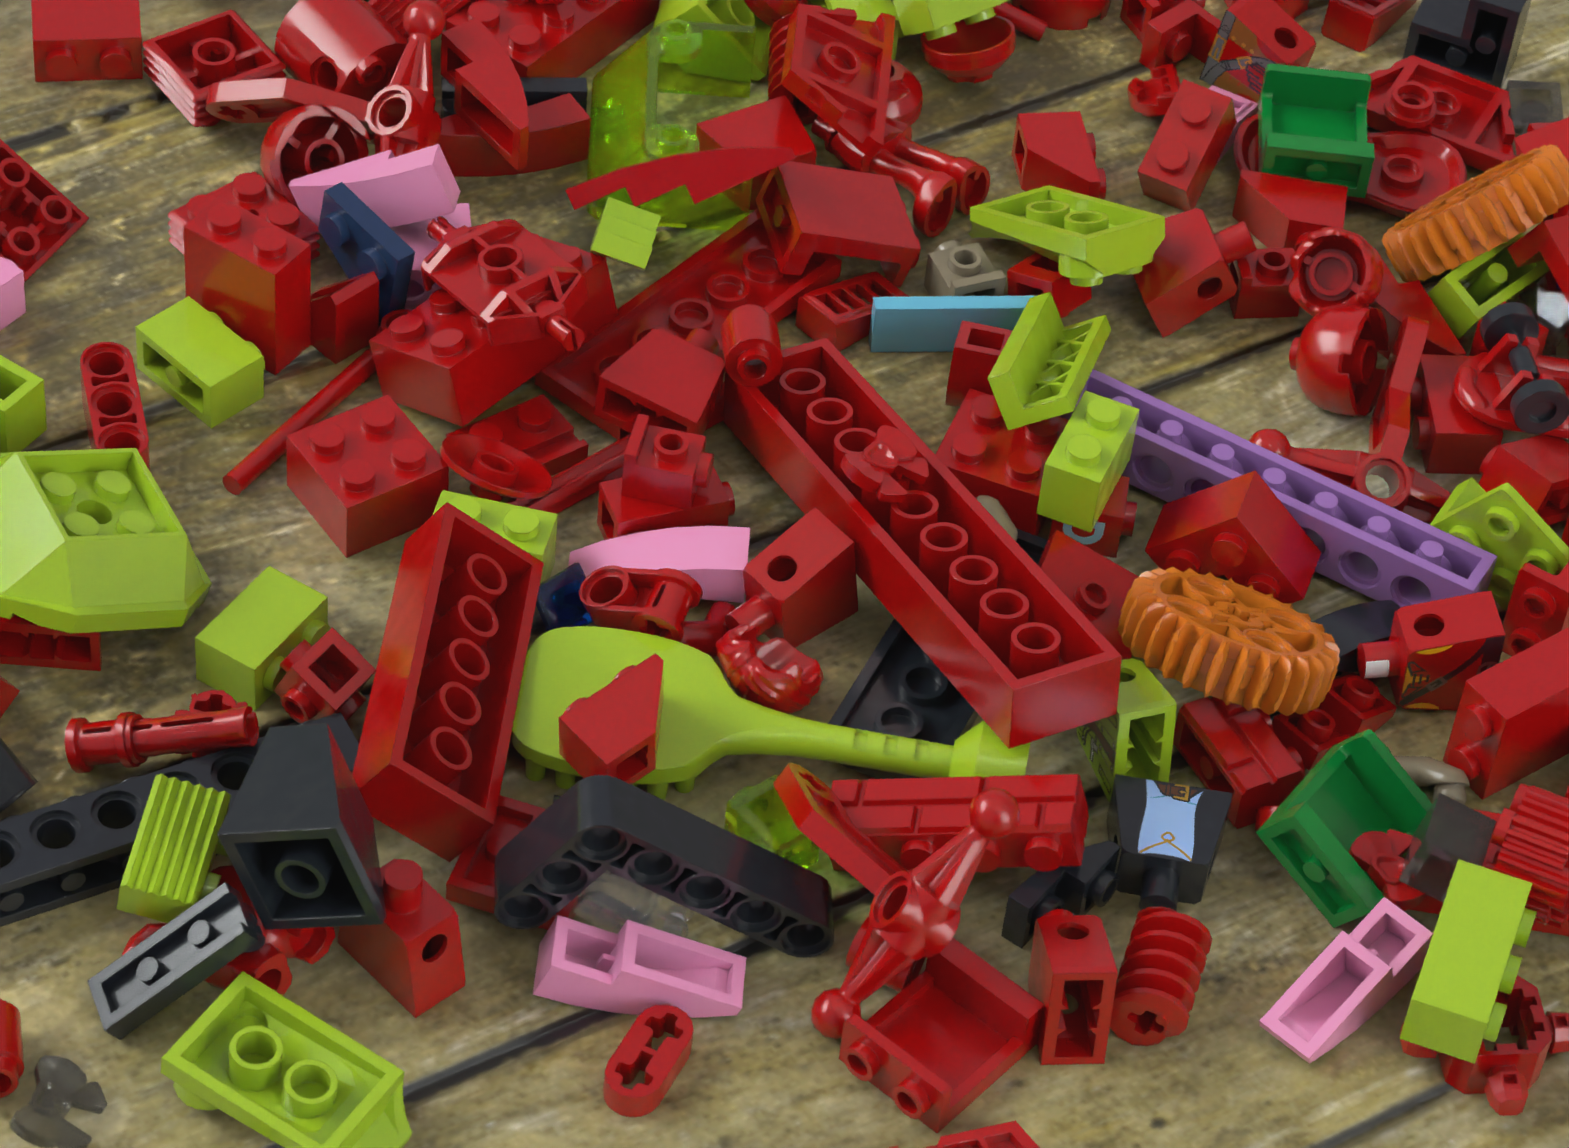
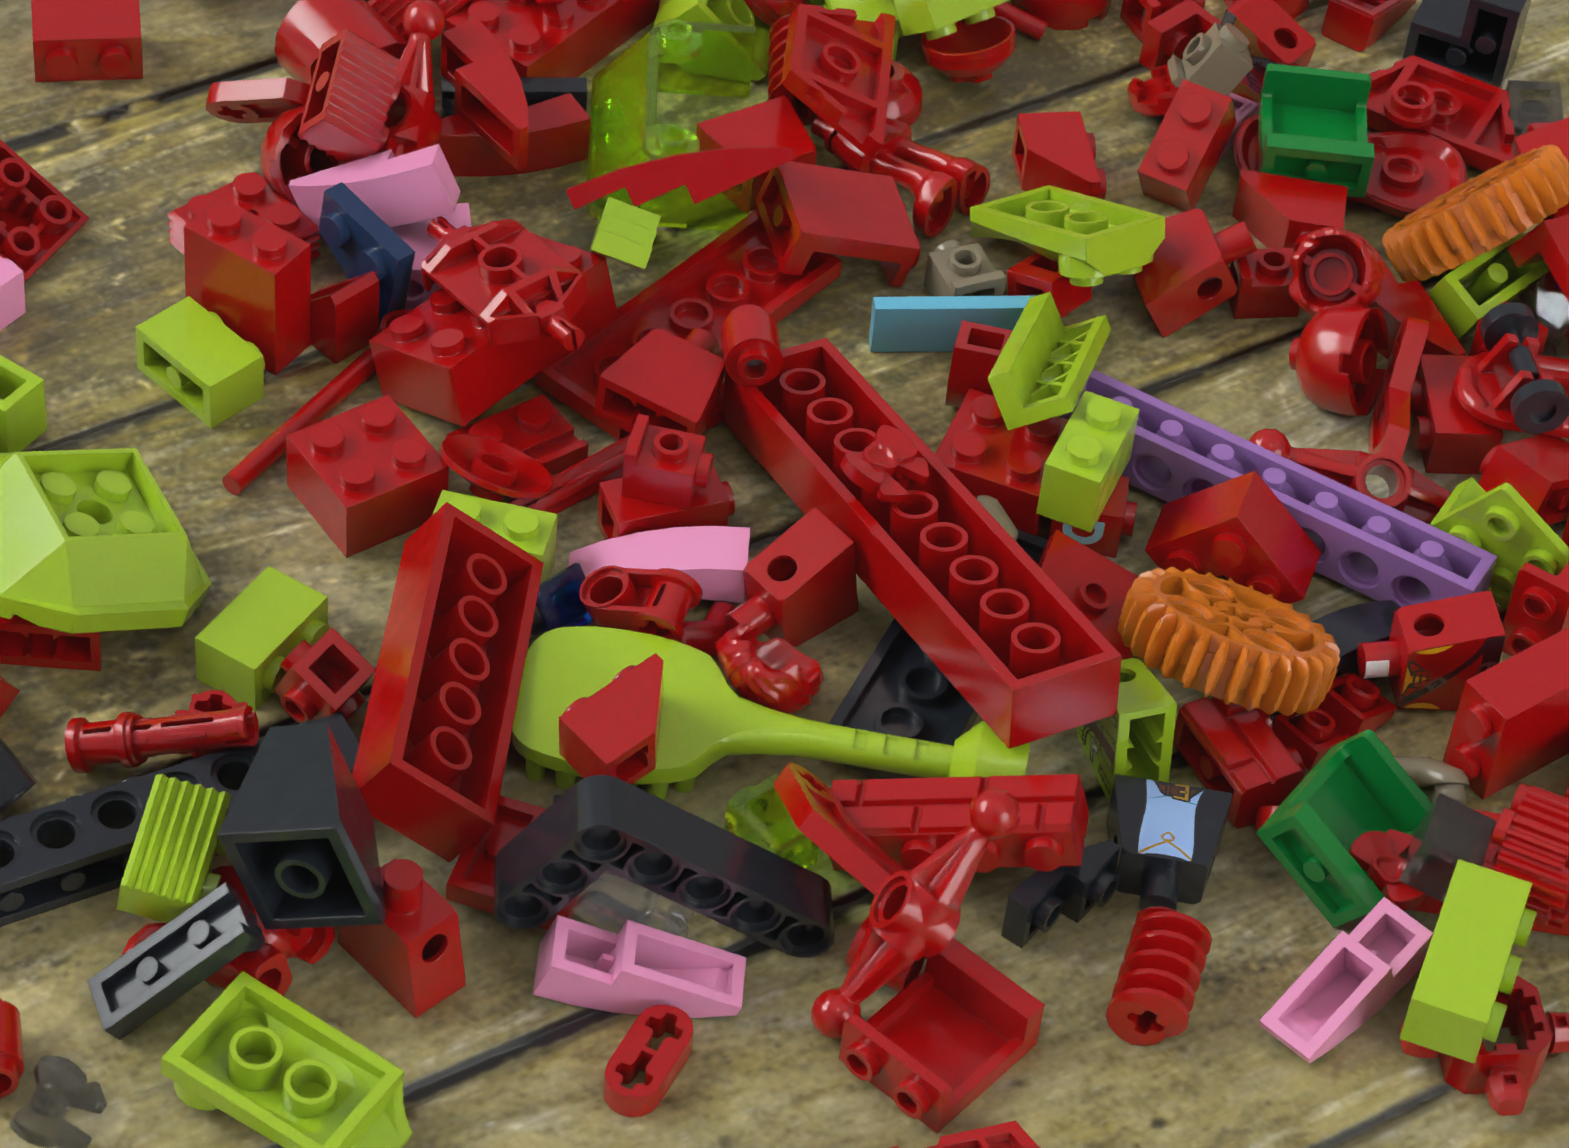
(112, 399): red beam -> none
(206, 53): red brick -> none
(350, 98): none -> red brick
(819, 309): red slope -> none
(1075, 959): red torso -> none
(1213, 59): none -> dark tan brick

